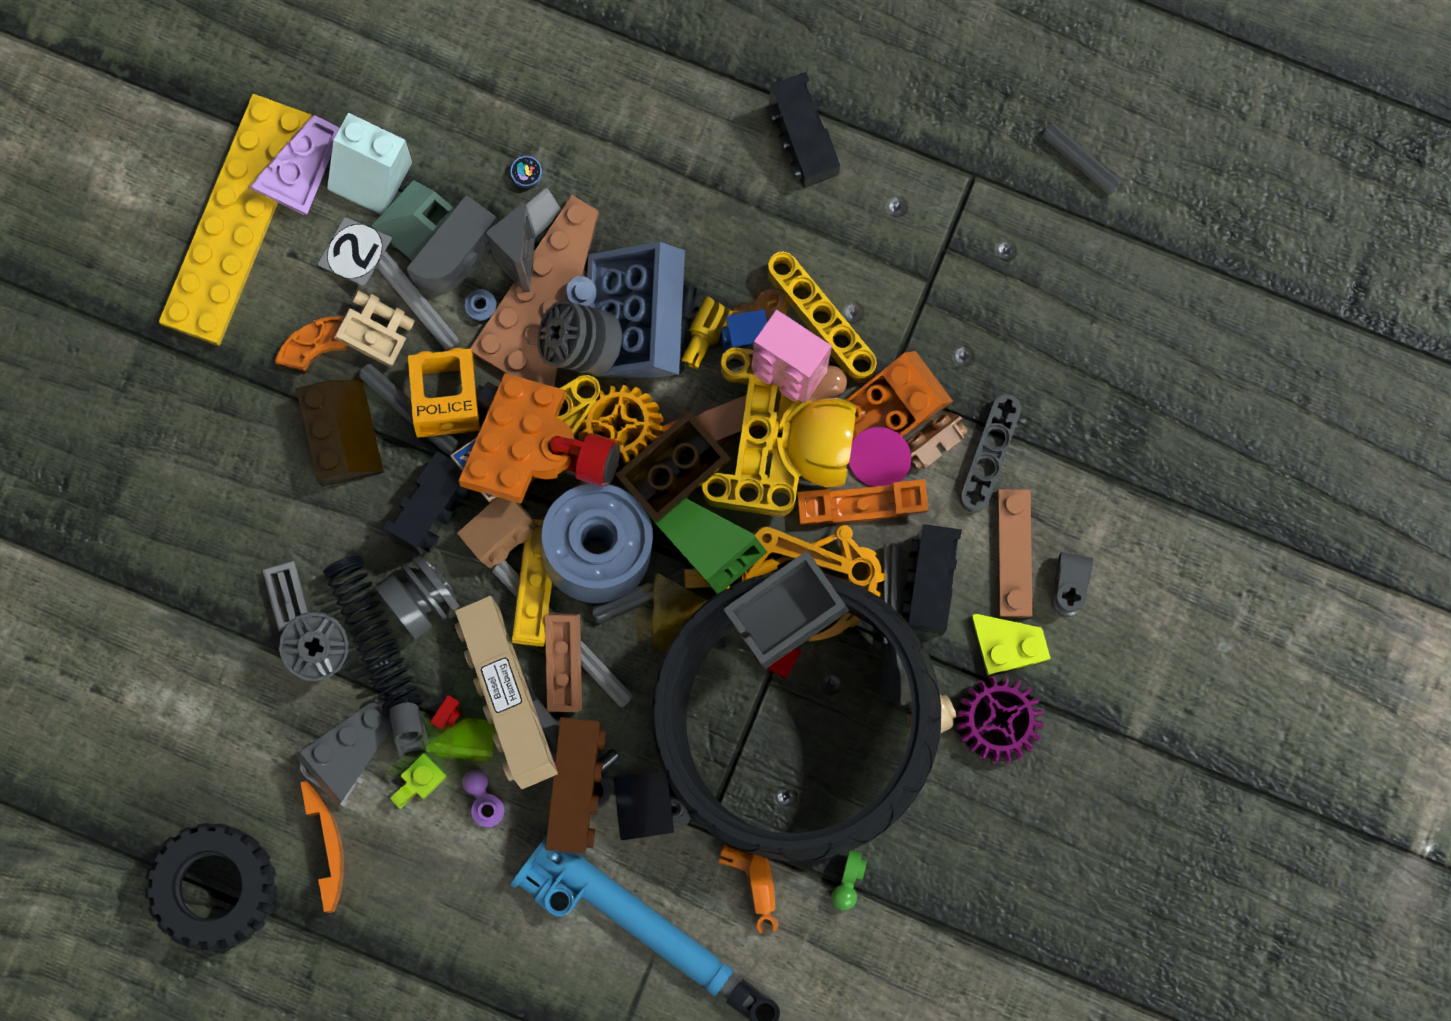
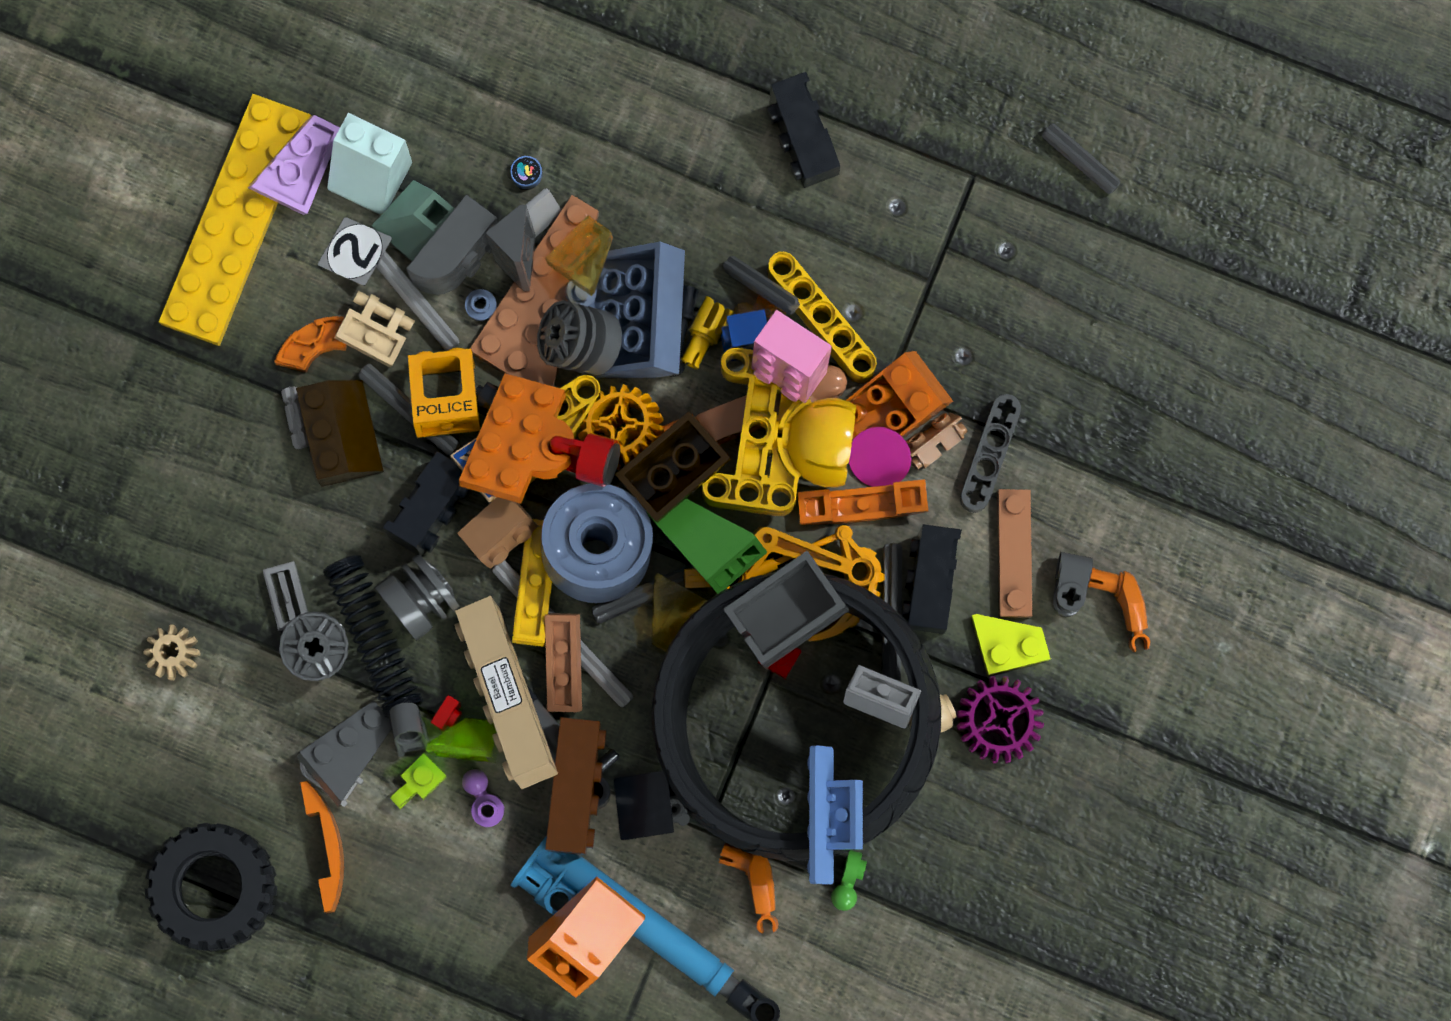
(171, 664): none -> tan gear
(295, 418): none -> light grey axle
(582, 254): none -> clear yellow wing
(584, 937): none -> slope
(761, 285): none -> dark grey axle
(833, 815): none -> medium blue bracket
(881, 696): none -> light grey slope
(1130, 599): none -> orange arm

